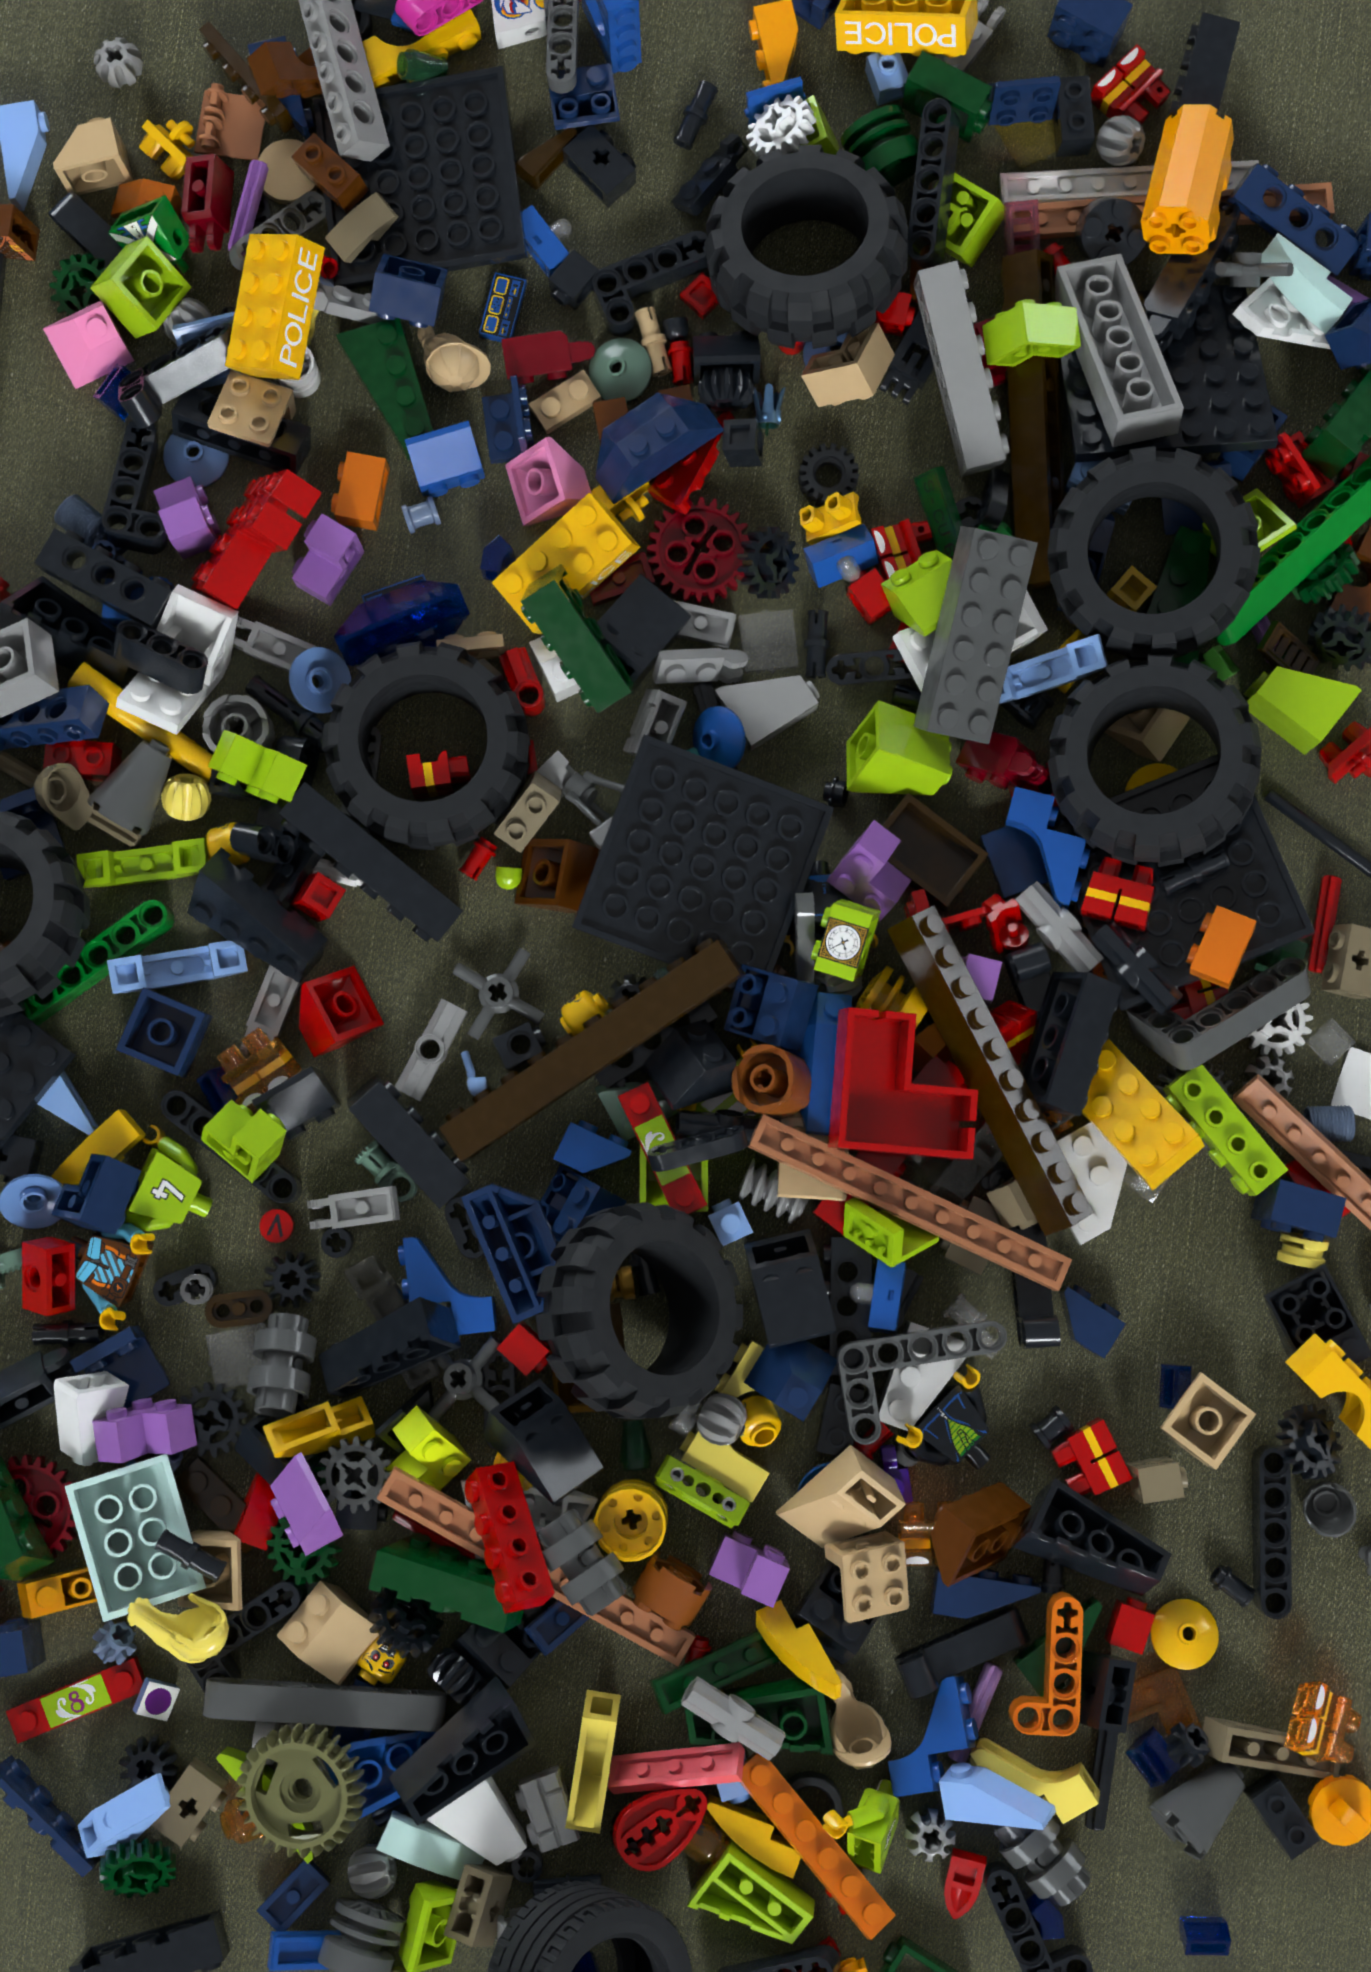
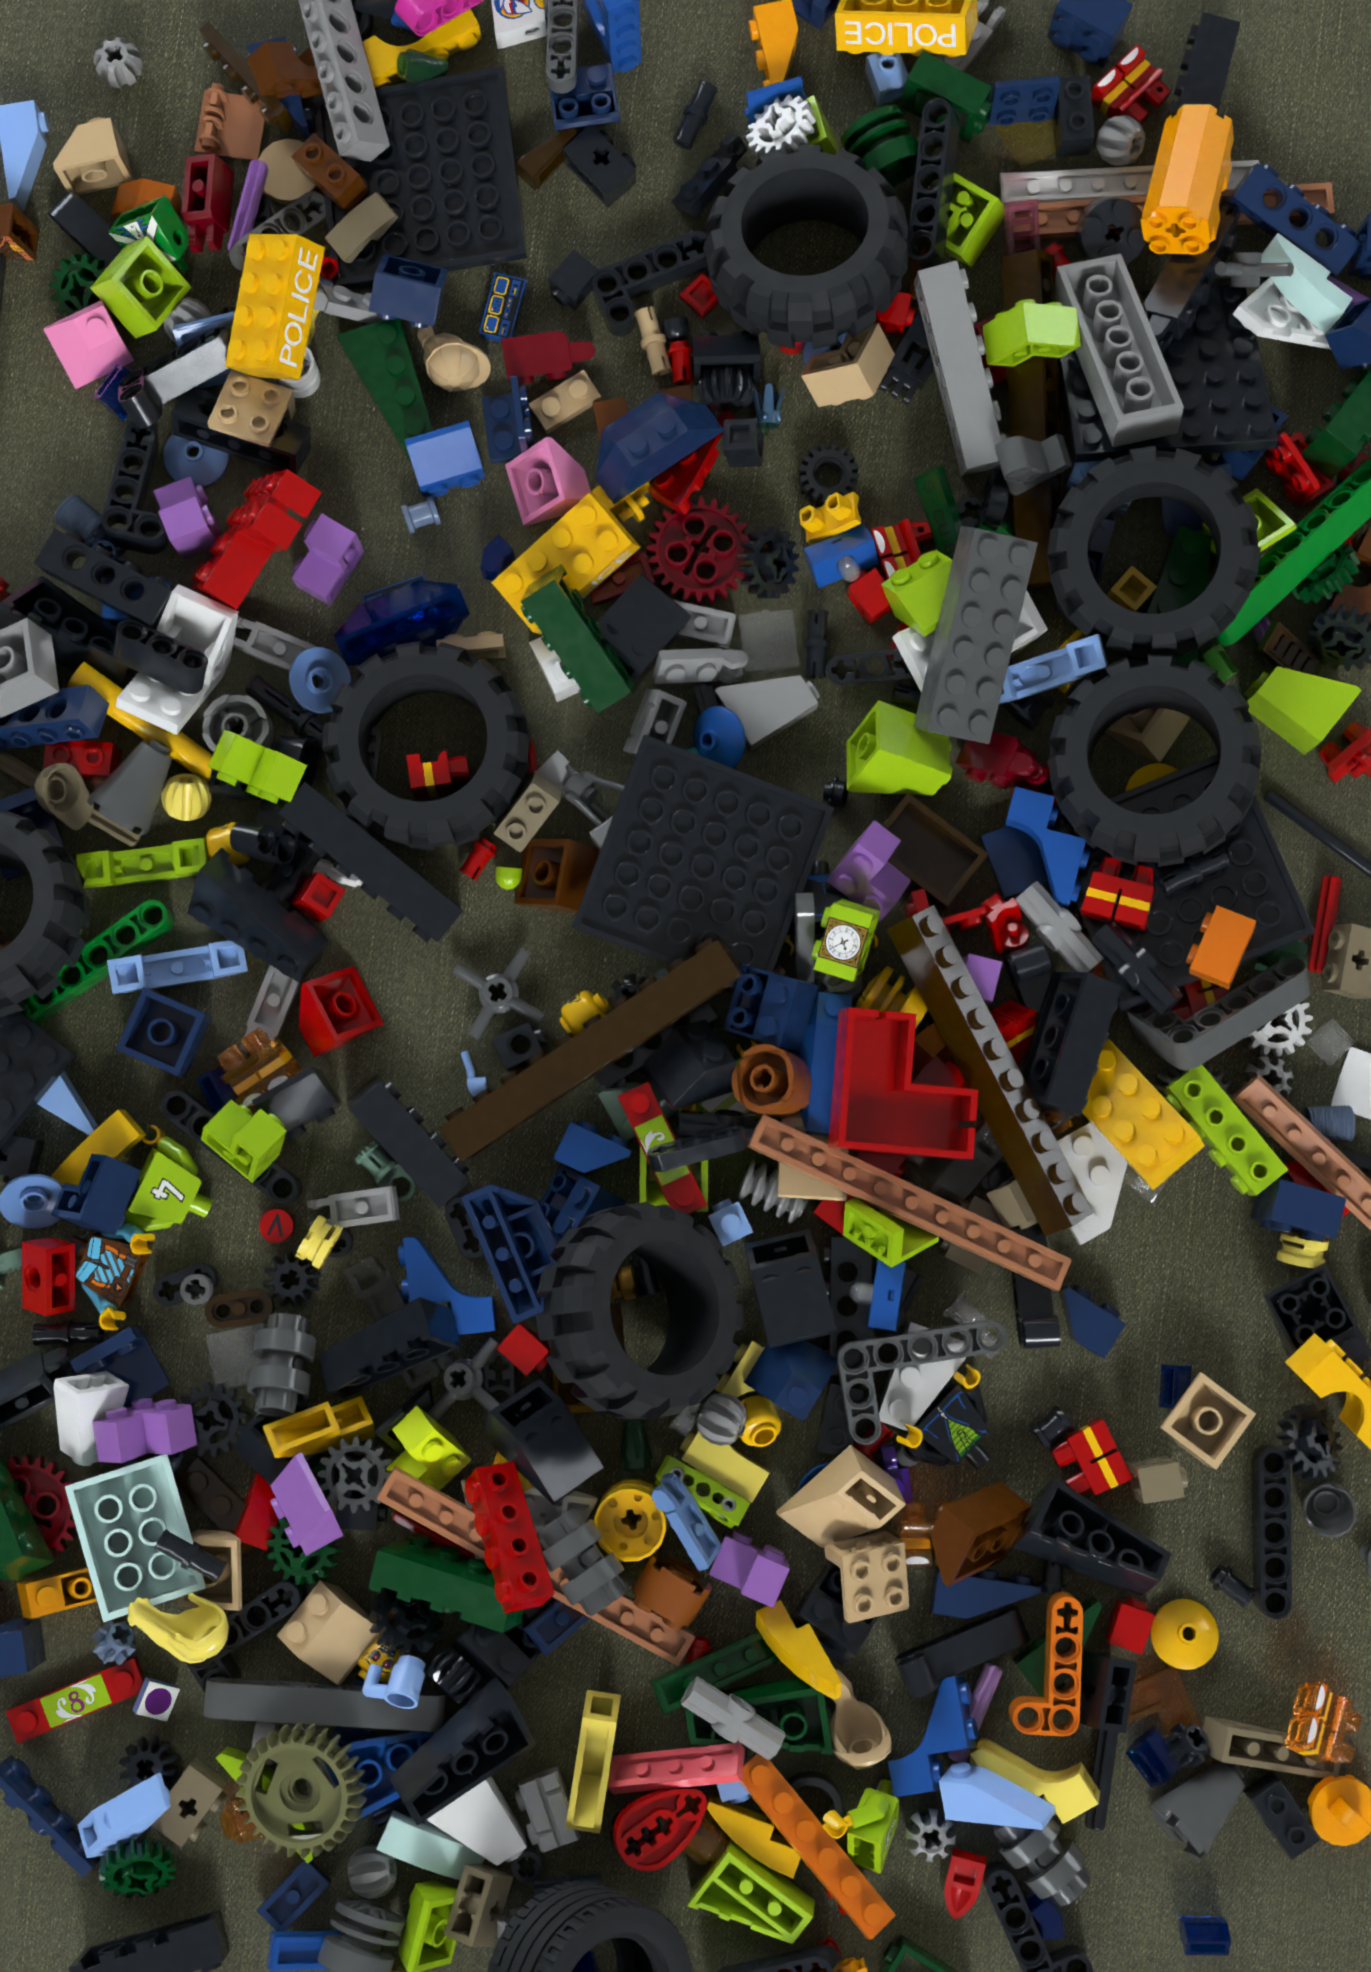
(159, 139): yellow hips -> none
(319, 1242): none -> light yellow wheel
(360, 490): orange brick -> none
(403, 1685): none -> light blue piece
(441, 1029): light grey piece -> none
(523, 679): red piece -> none
(545, 241): blue piece -> none
(633, 376): sand green dish -> none
(687, 1520): none -> medium blue hinge
(1031, 462): none -> dark grey tile

